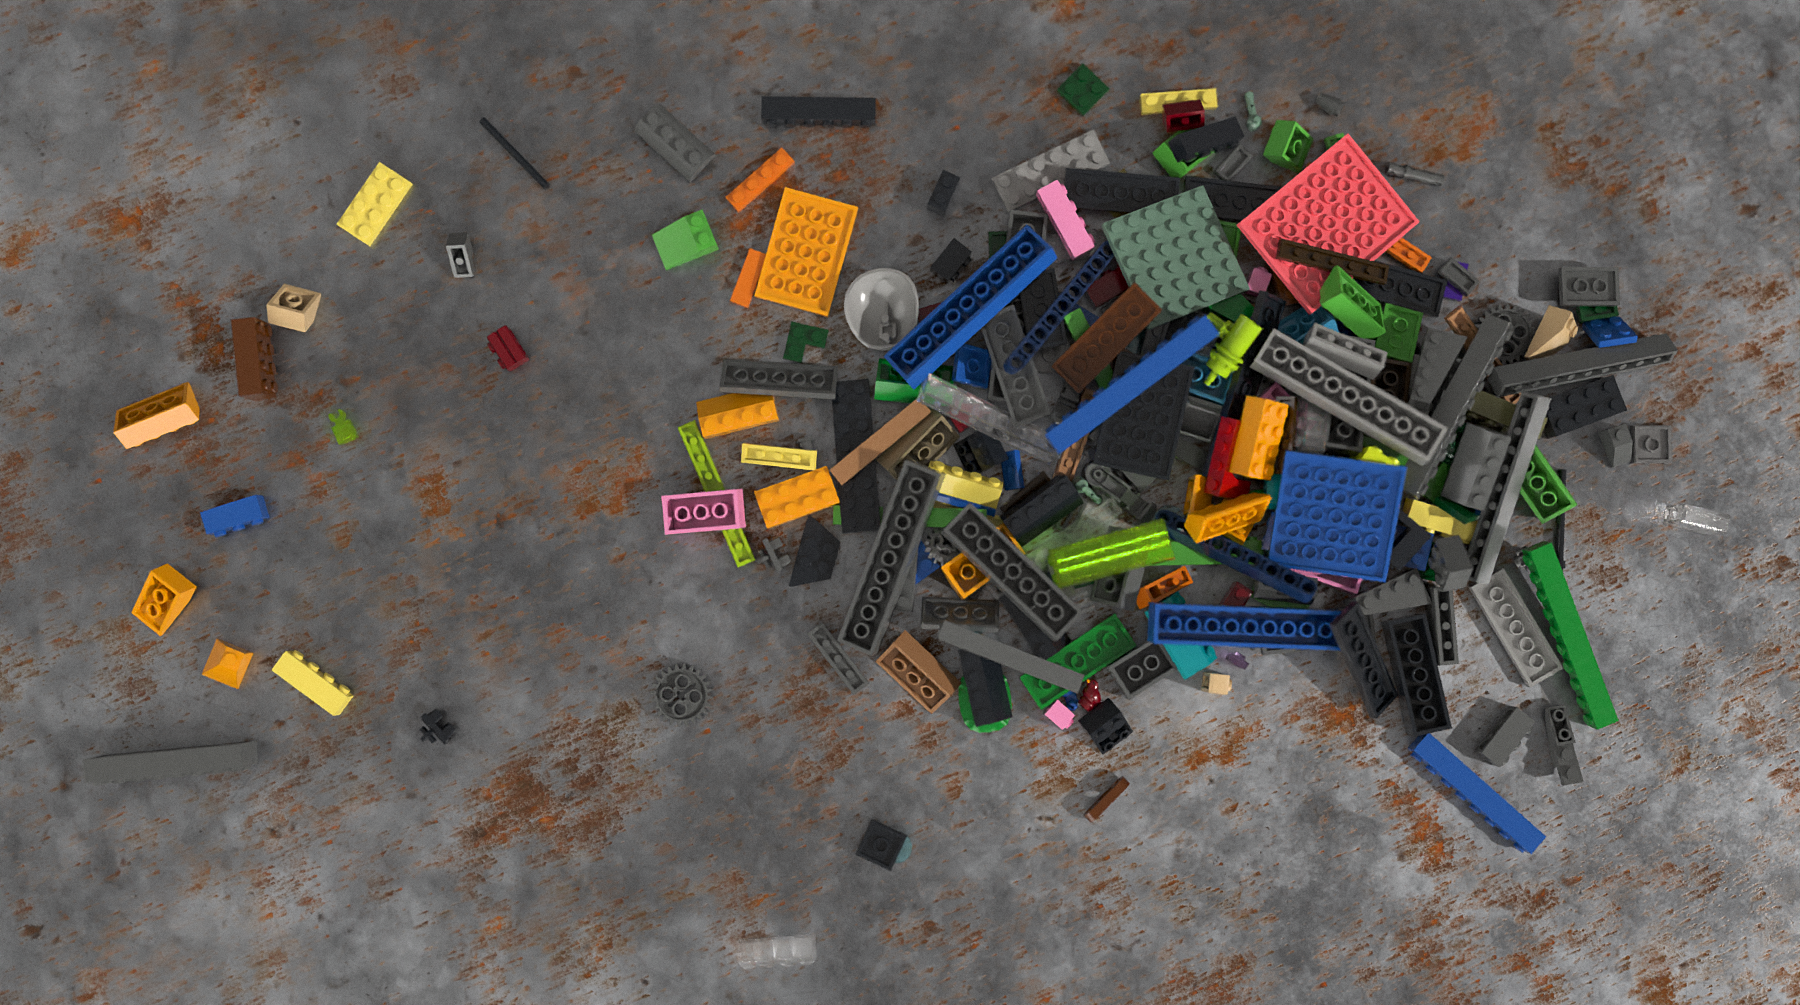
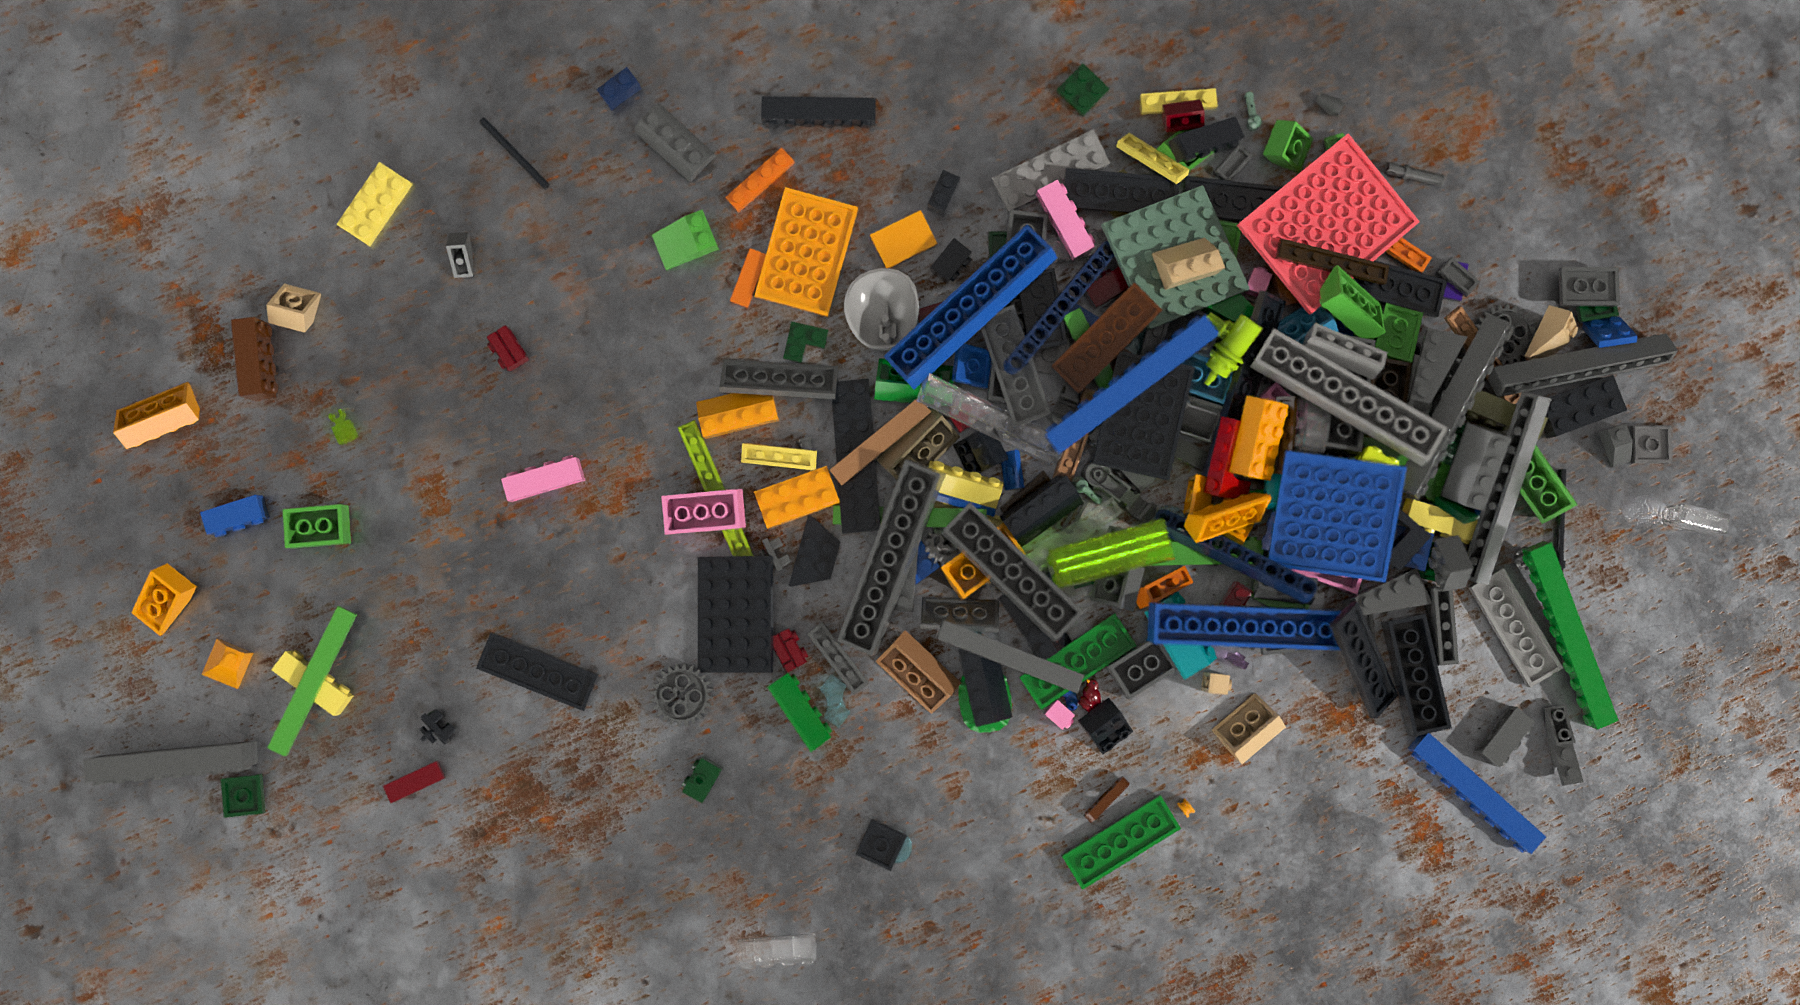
(243, 795): none -> dark green plate
(312, 681): none -> bright green tile
(316, 526): none -> bright green brick
(414, 782): none -> dark red tile
(537, 671): none -> black plate
(543, 479): none -> bright pink brick
(619, 88): none -> dark blue brick
(702, 779): none -> dark green brick
(735, 614): none -> black plate
(788, 650): none -> dark red brick
(800, 712): none -> green slope
(836, 709): none -> clear light blue tile
(903, 239): none -> light orange tile
(1121, 842): none -> green plate
(1152, 158): none -> light yellow plate
(1185, 807): none -> light orange bush
(1187, 263): none -> tan slope
(1248, 728): none -> tan slope

